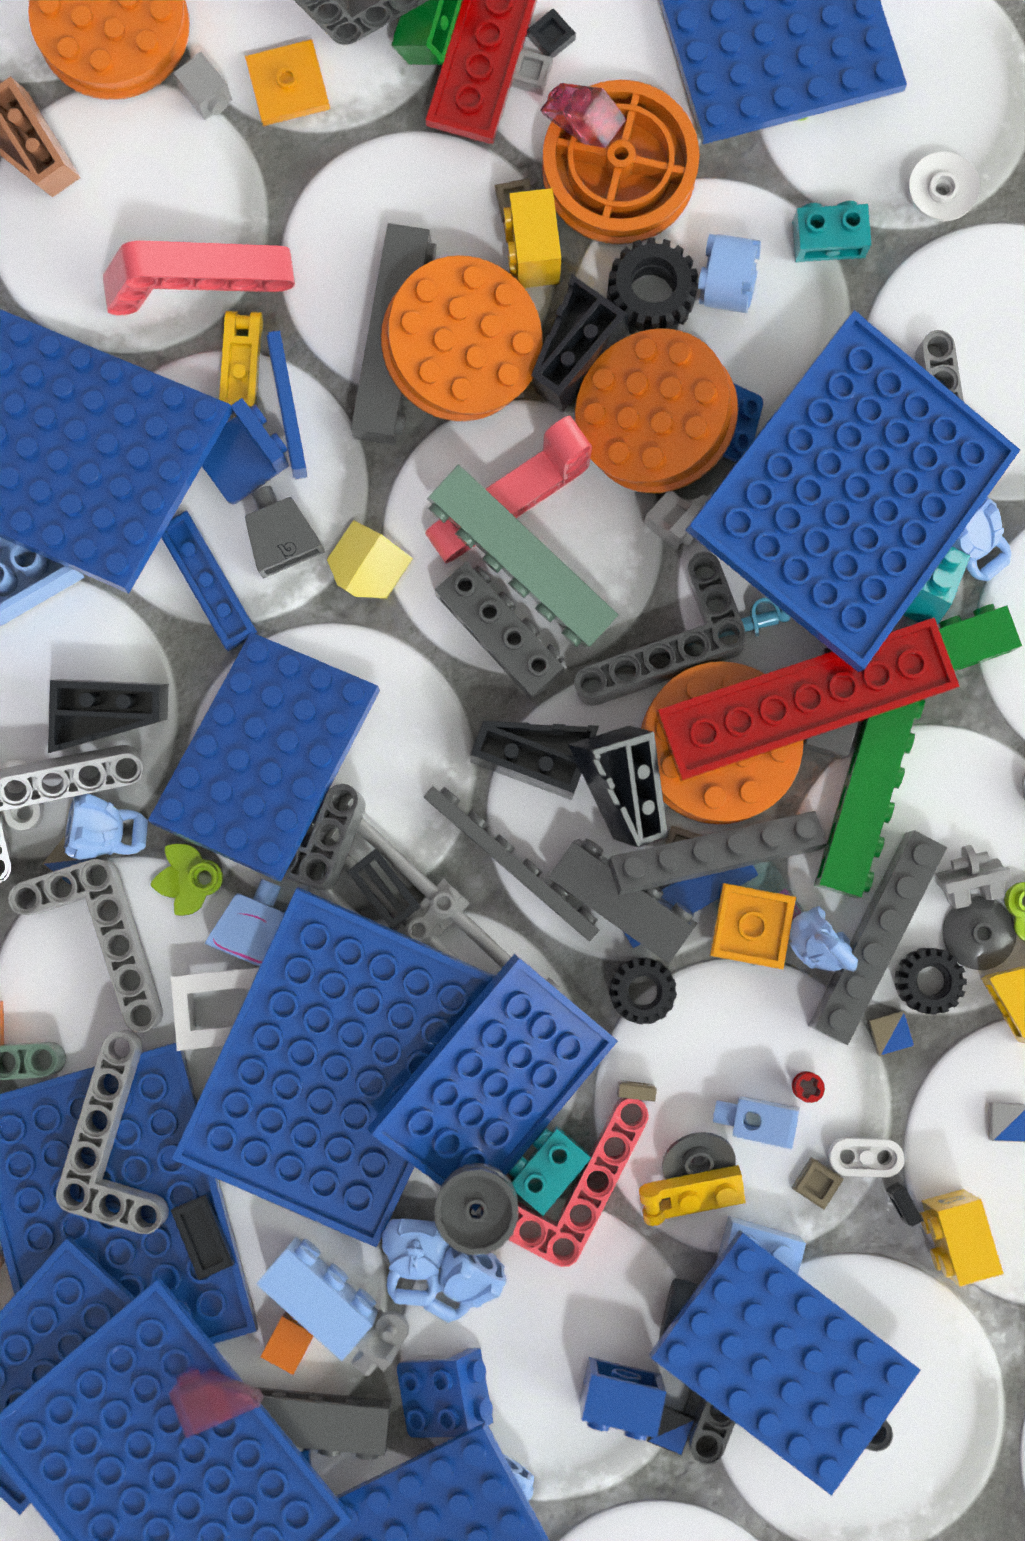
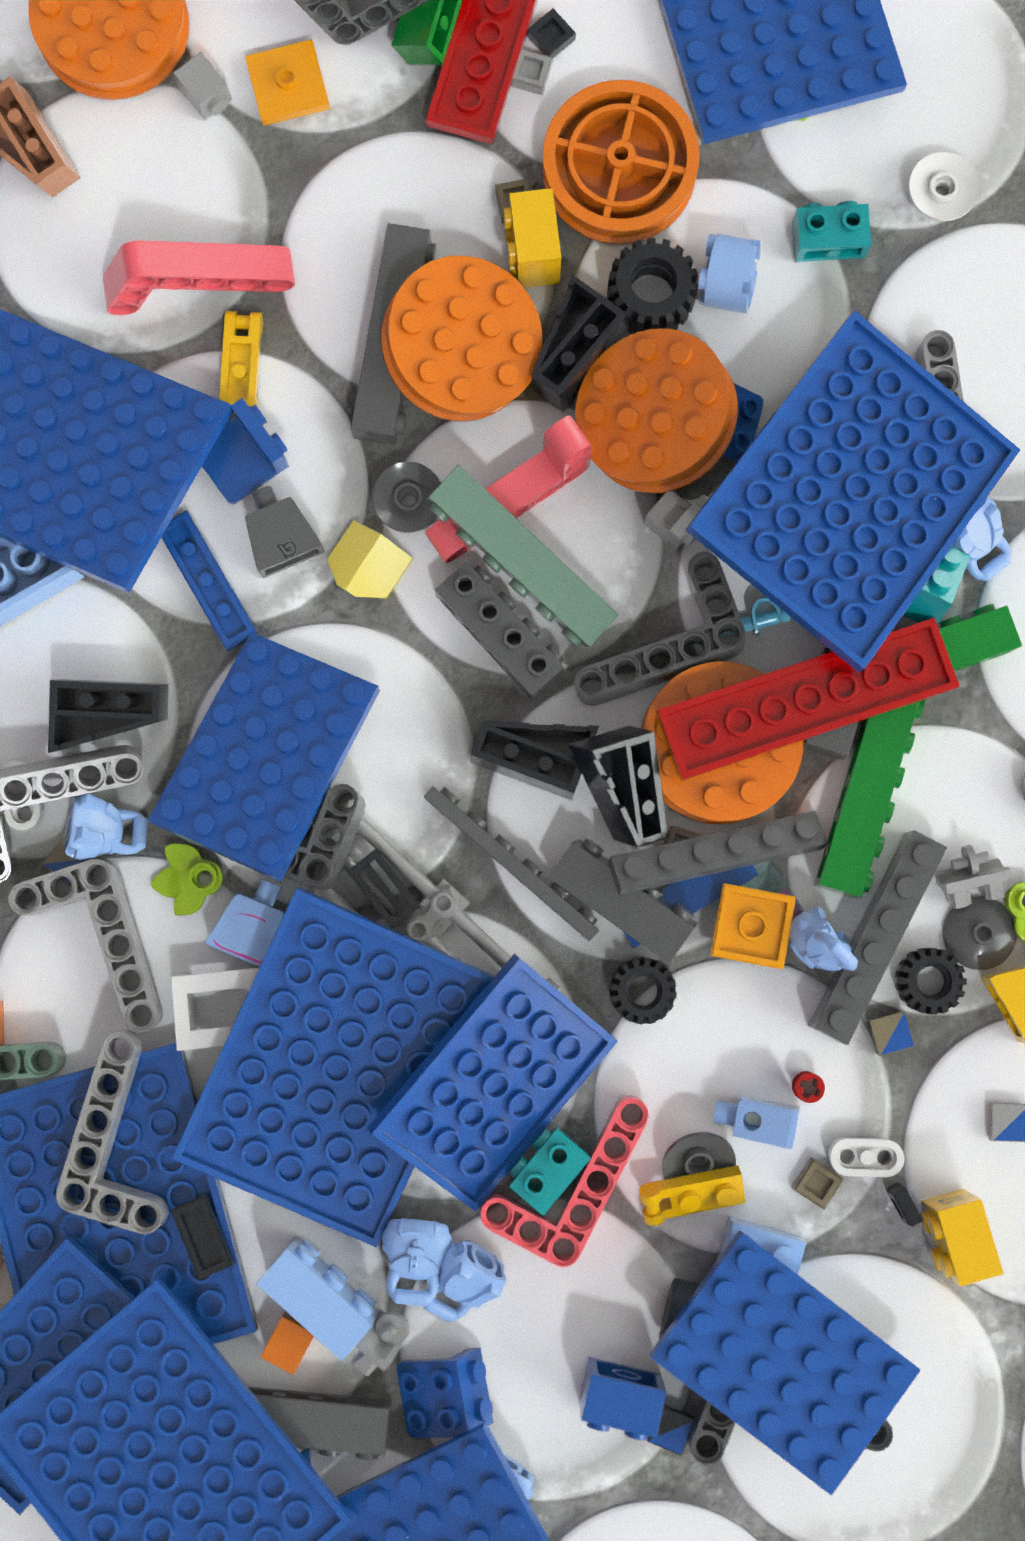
(210, 1399): clear pink slope -> none
(286, 405): blue tile -> none
(394, 485): none -> dark grey dish
(497, 1219): dark grey wheel -> none
(584, 113): clear pink slope -> none
(636, 1090): dark tan tile -> none

